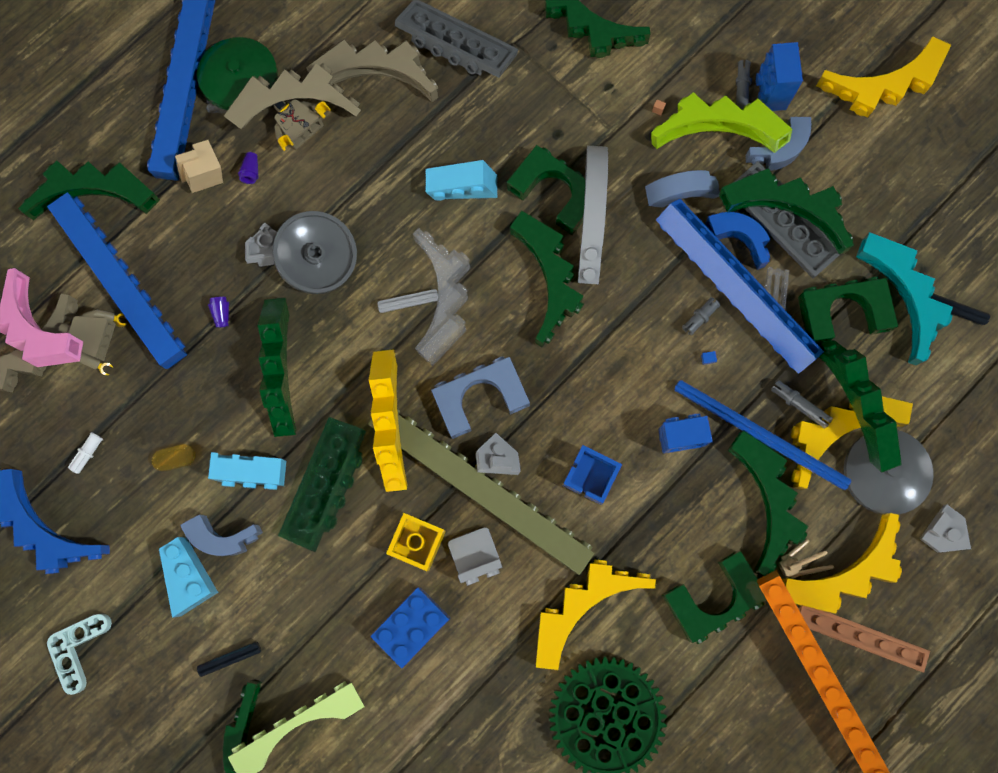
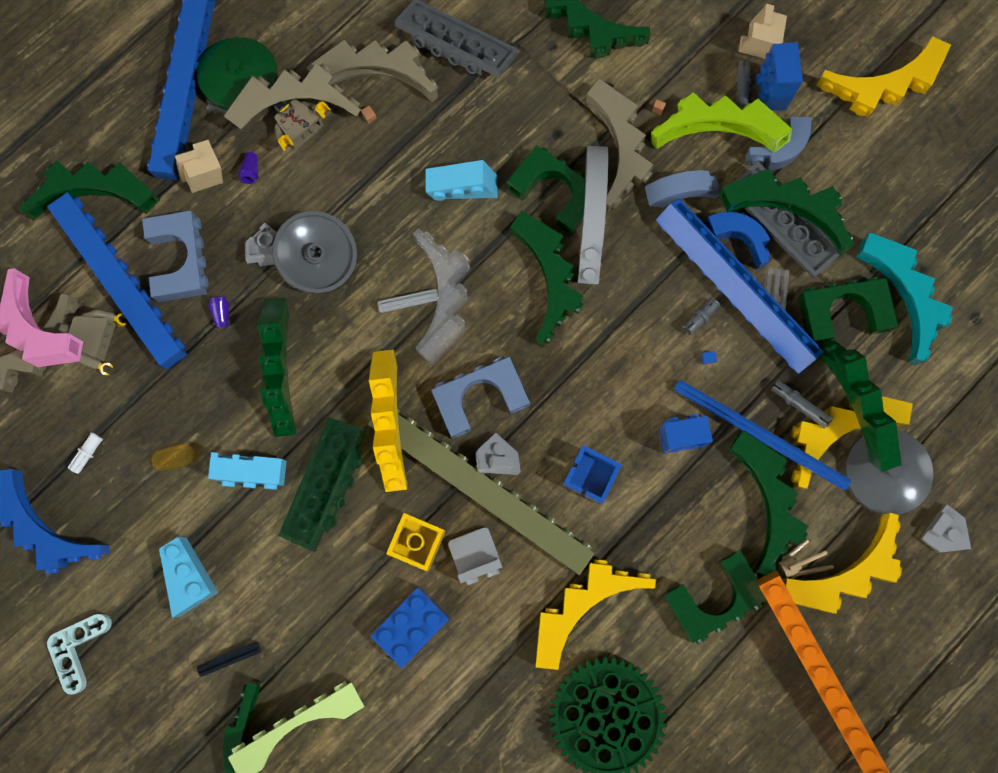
(190, 278): none -> sand blue arch
(203, 537): sand blue arch -> none
(368, 114): none -> nougat piece
(619, 115): none -> dark tan arch
(763, 31): none -> tan plate
(866, 638): nougat tile -> none
(964, 311): black axle -> none

